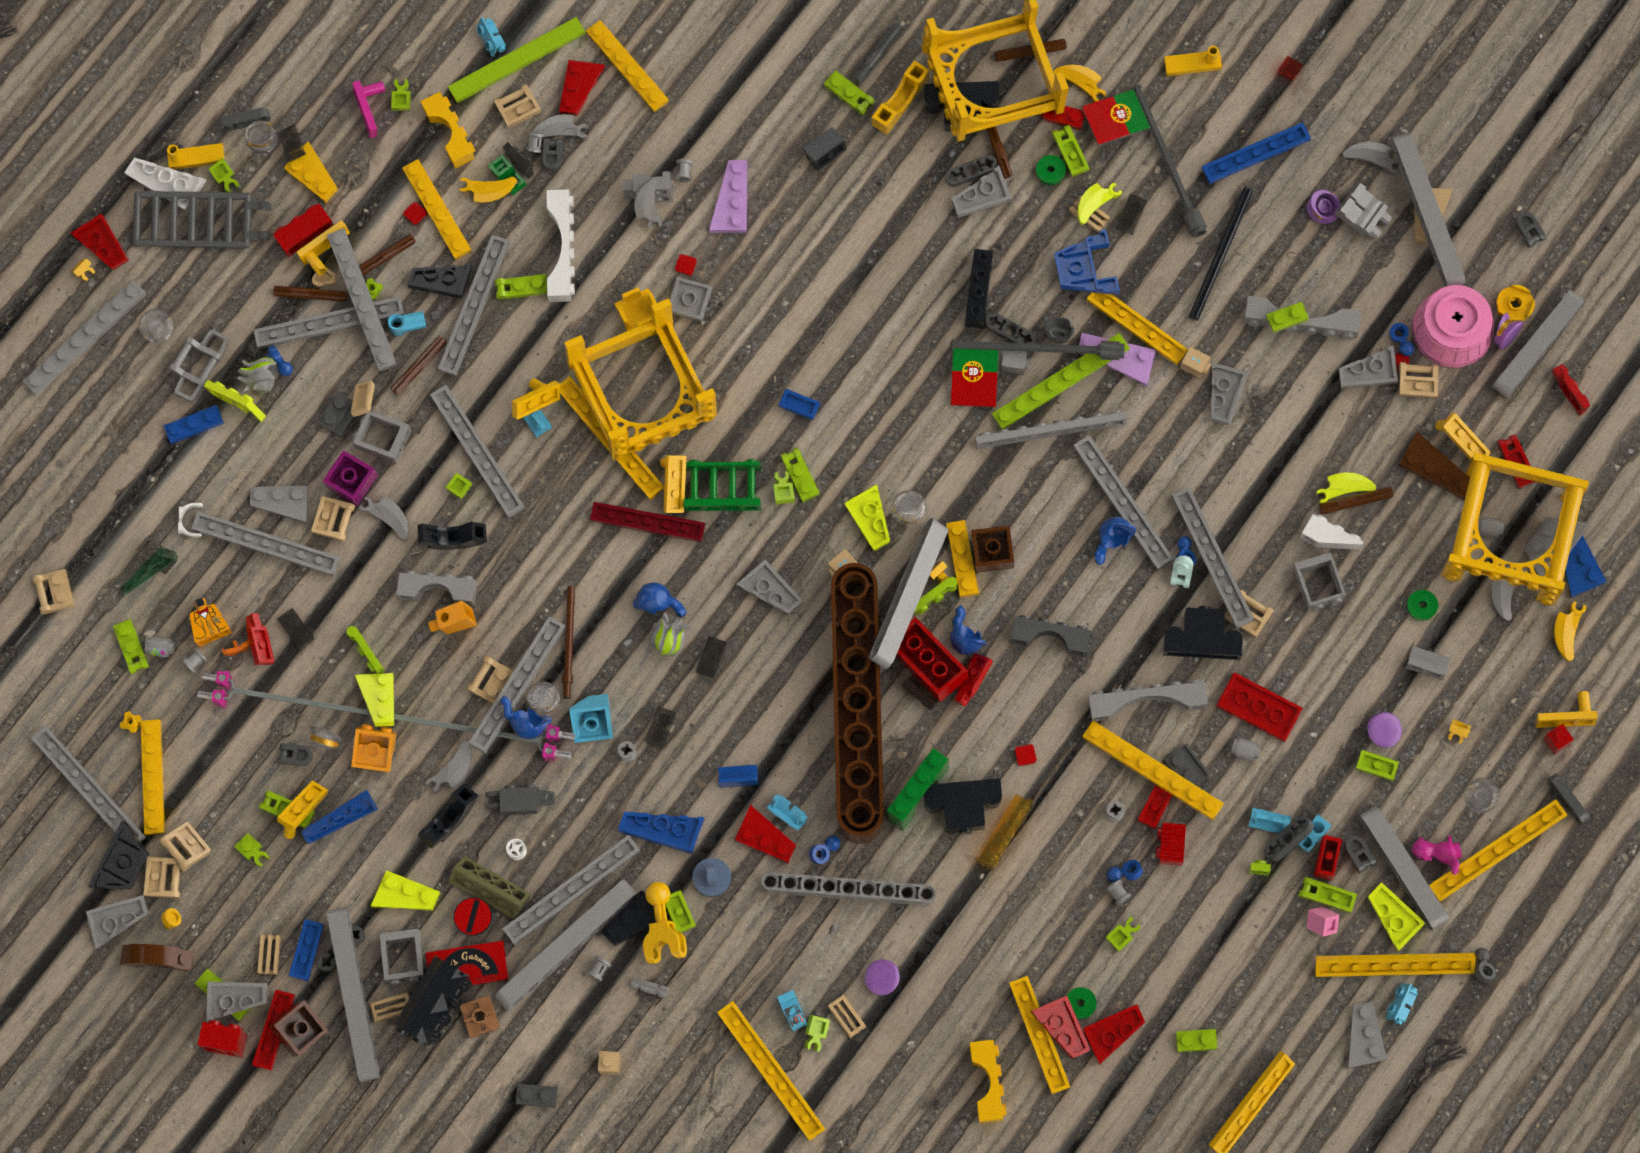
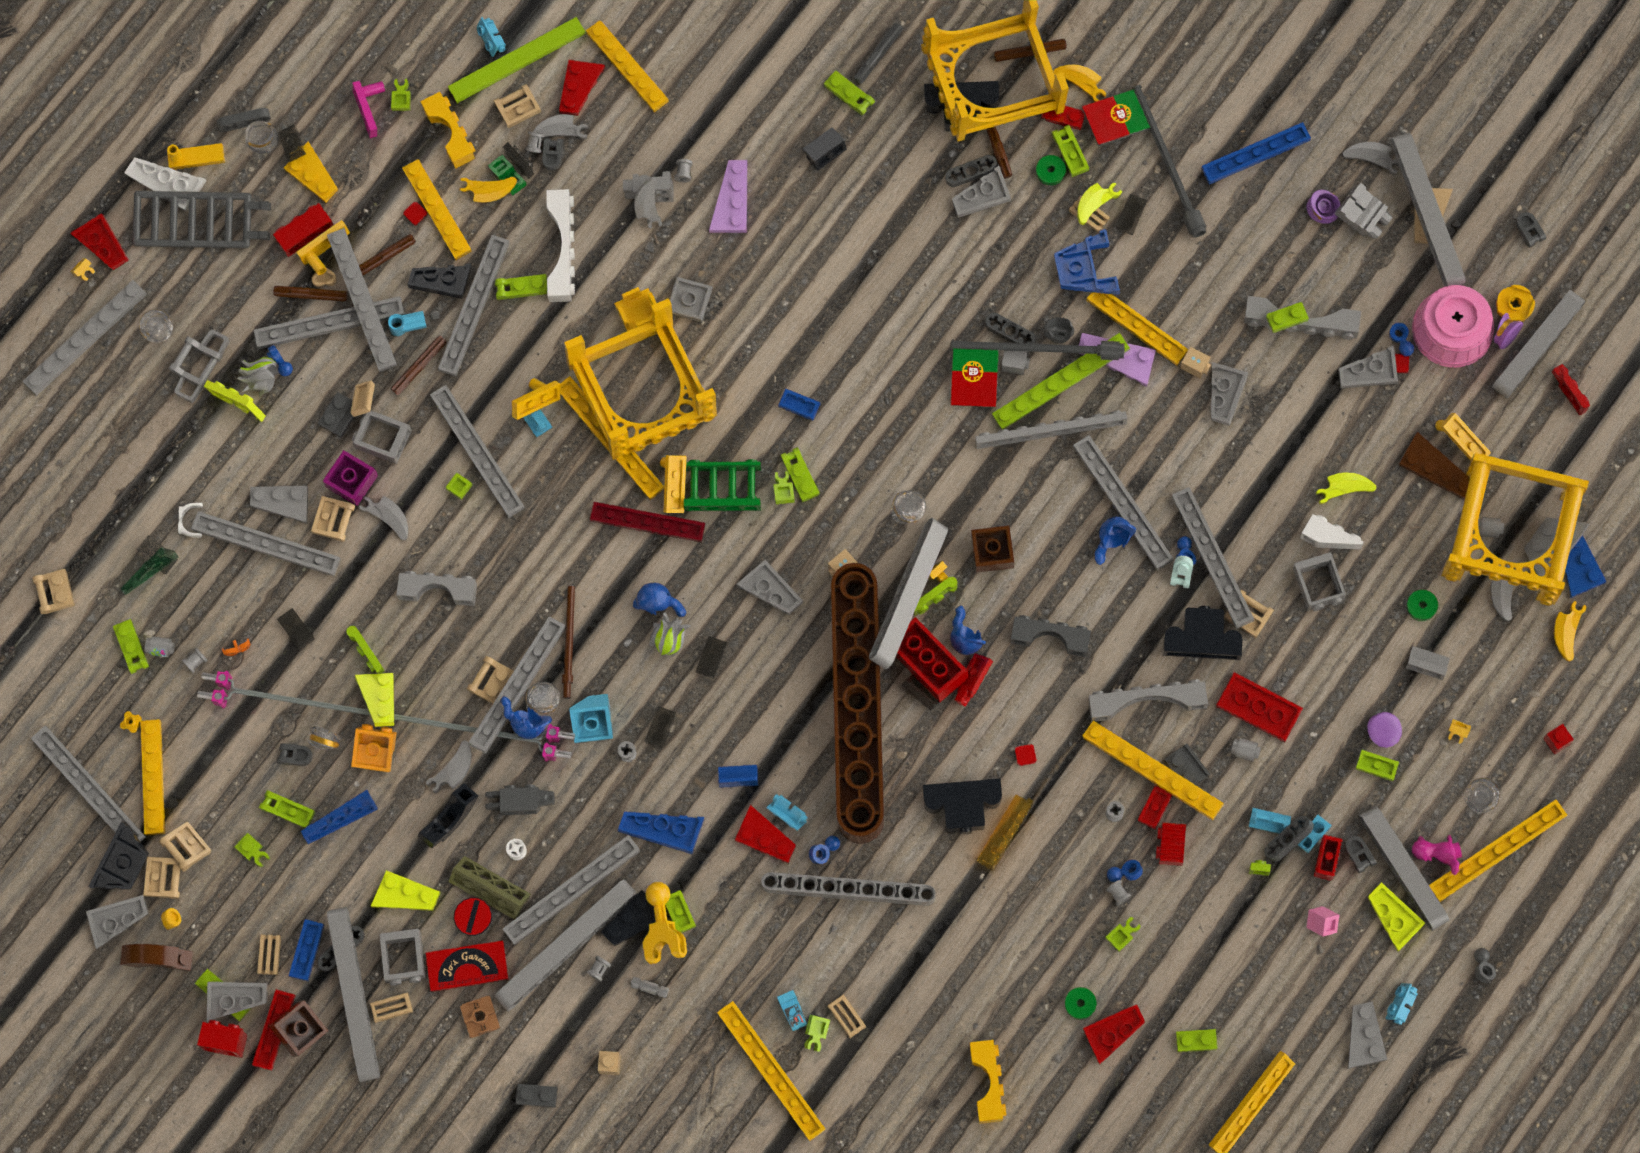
(193, 424): blue plate -> none
(207, 623): light orange torso -> none
(222, 173): lime plate -> none
(259, 640): red hinge -> none
(301, 808): yellow piece -> none
(377, 288): lime plate -> none
(432, 1002): black brick -> none
(451, 538): black arch -> none
(453, 618): light orange torso -> none
(685, 264): red piece -> none
(712, 877): sand blue tile -> none
(869, 516): neon yellow wing -> none
(882, 977): medium lavender piece -> none
(909, 87): yellow arch -> none
(930, 771): green arch -> none
(962, 559): yellow plate -> none
(978, 288): black brick -> none
(1040, 1038): yellow plate -> none
(1063, 1026): red wing -> none
(1193, 62): yellow piece -> none
(1220, 254): black axle -> none
(1290, 68): clear red plate -> none
(1328, 895): lime plate -> none
(1356, 500): reddish brown axle -> none
(1395, 964): yellow plate -> none
(1418, 386): tan plate -> none
(1516, 455): red plate -> none
(1568, 799): dark grey beam -> none
(1584, 717): yellow piece -> none

